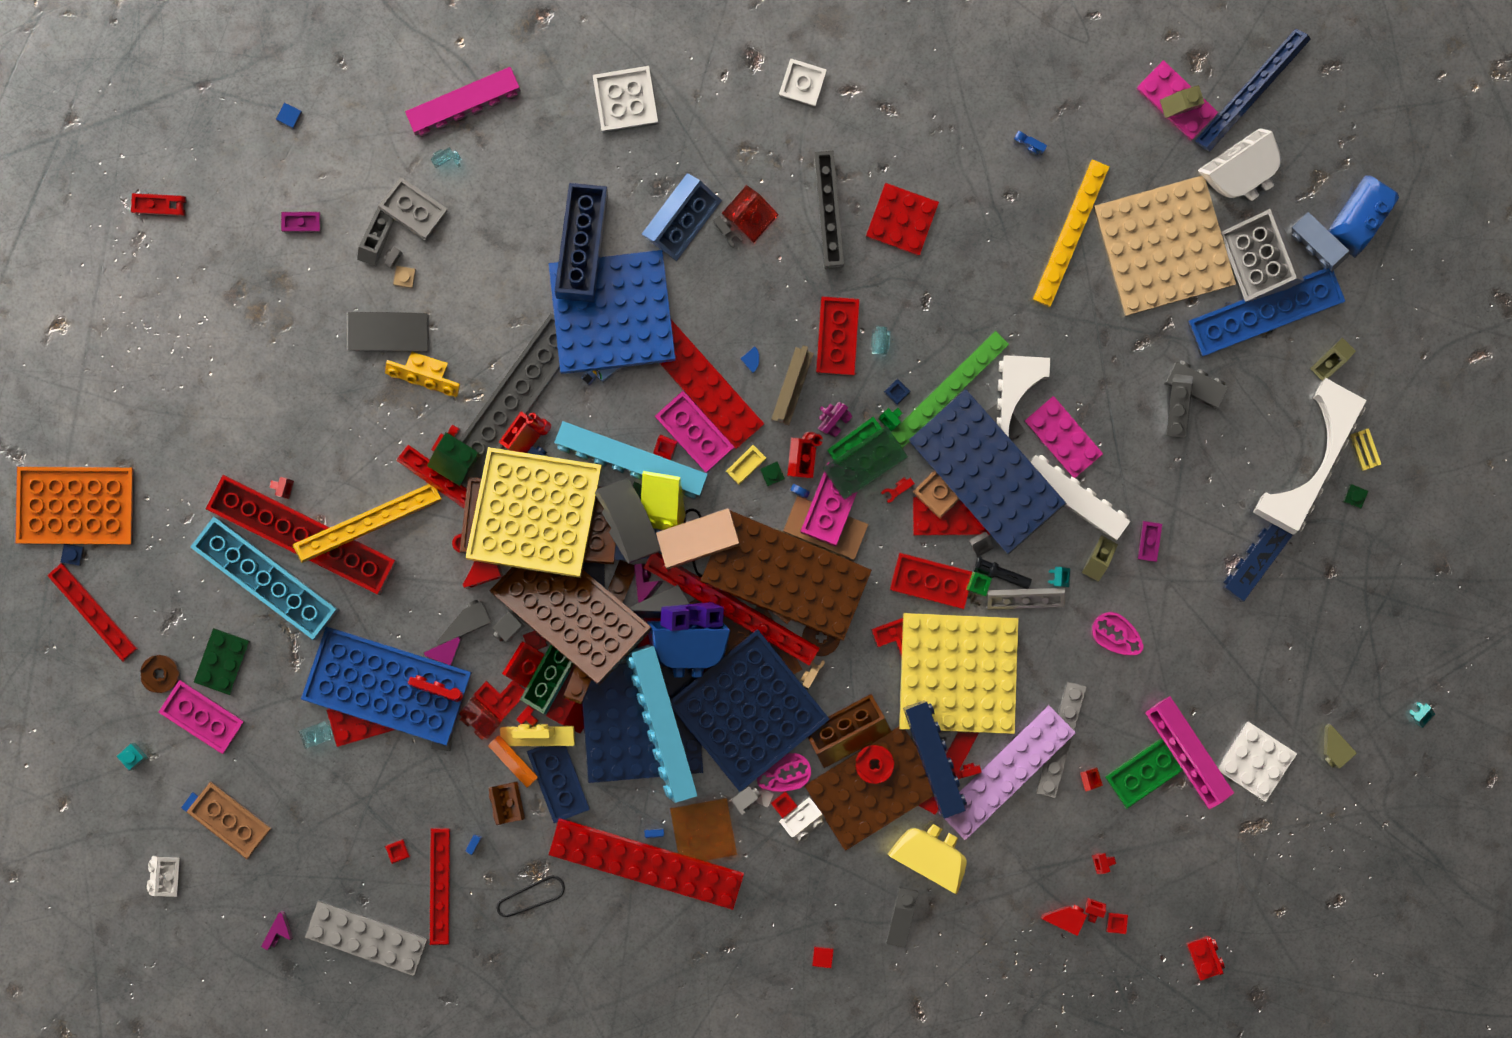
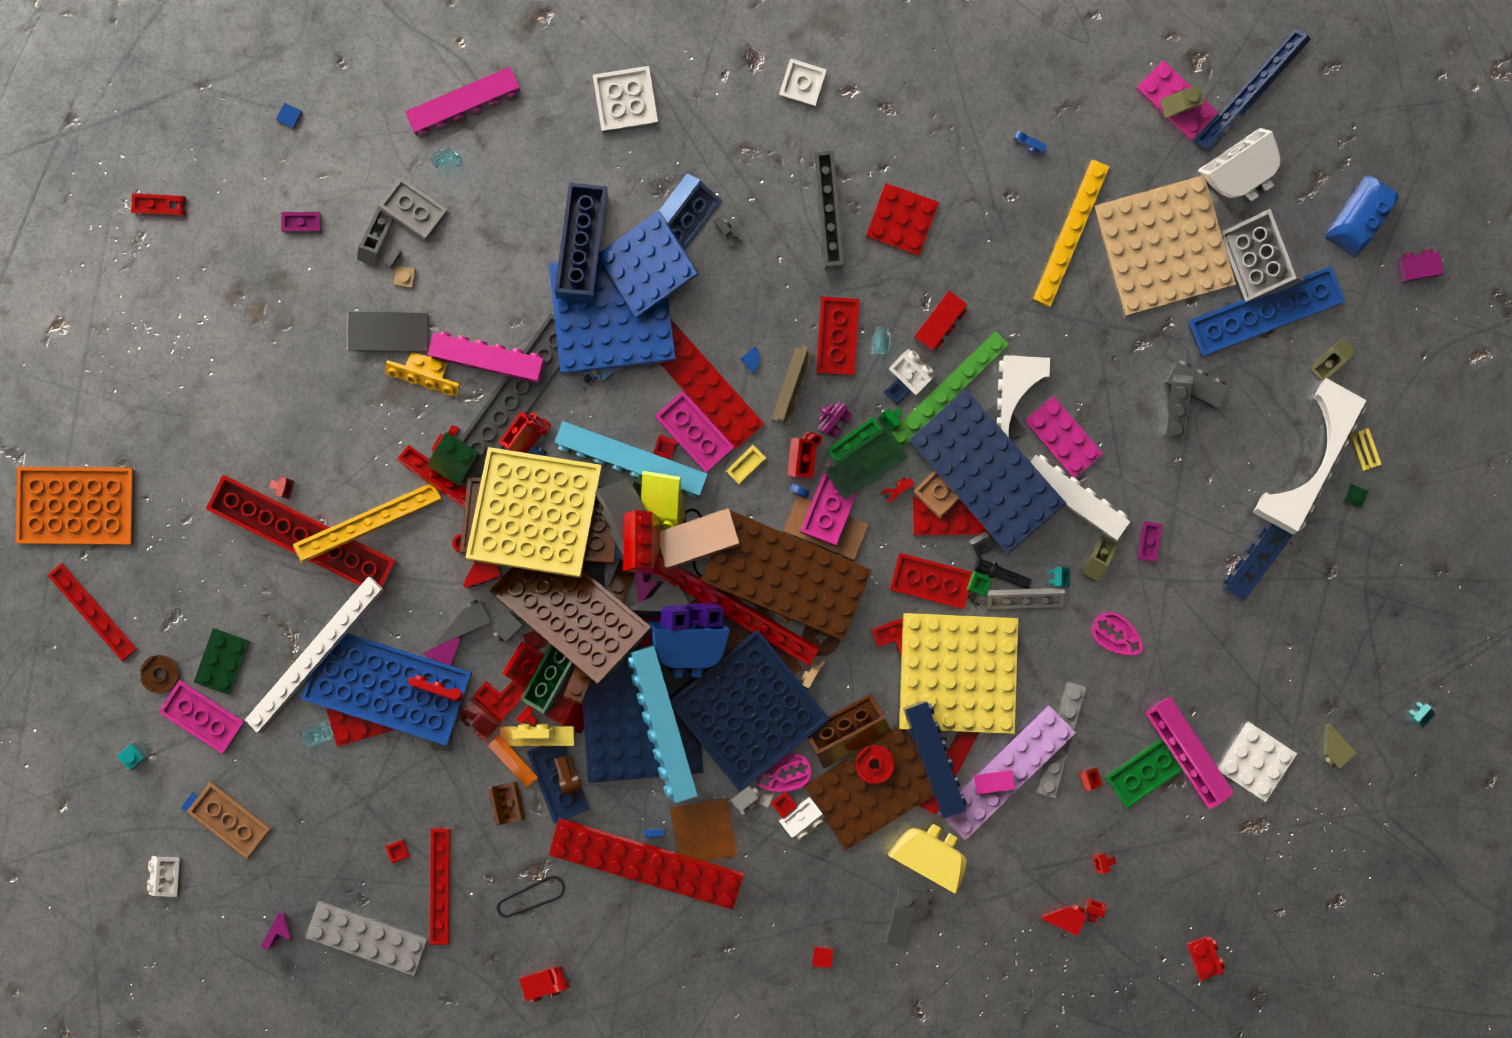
(72, 554): dark blue plate -> none
(264, 578): medium azure brick -> none
(314, 654): none -> white plate
(473, 844): blue tile -> none
(486, 357): none -> dark pink brick
(542, 983): none -> red hinge
(569, 779): none -> reddish brown piece
(641, 542): none -> red slope
(648, 264): none -> blue plate
(750, 213): clear red slope -> none
(772, 474): dark green plate -> none
(912, 371): none -> white bracket
(941, 321): none -> red brick
(968, 770): red plate -> none
(994, 782): none -> dark pink tile
(1117, 923): red plate -> none
(1319, 242): sand blue brick -> none
(1420, 266): none -> magenta brick

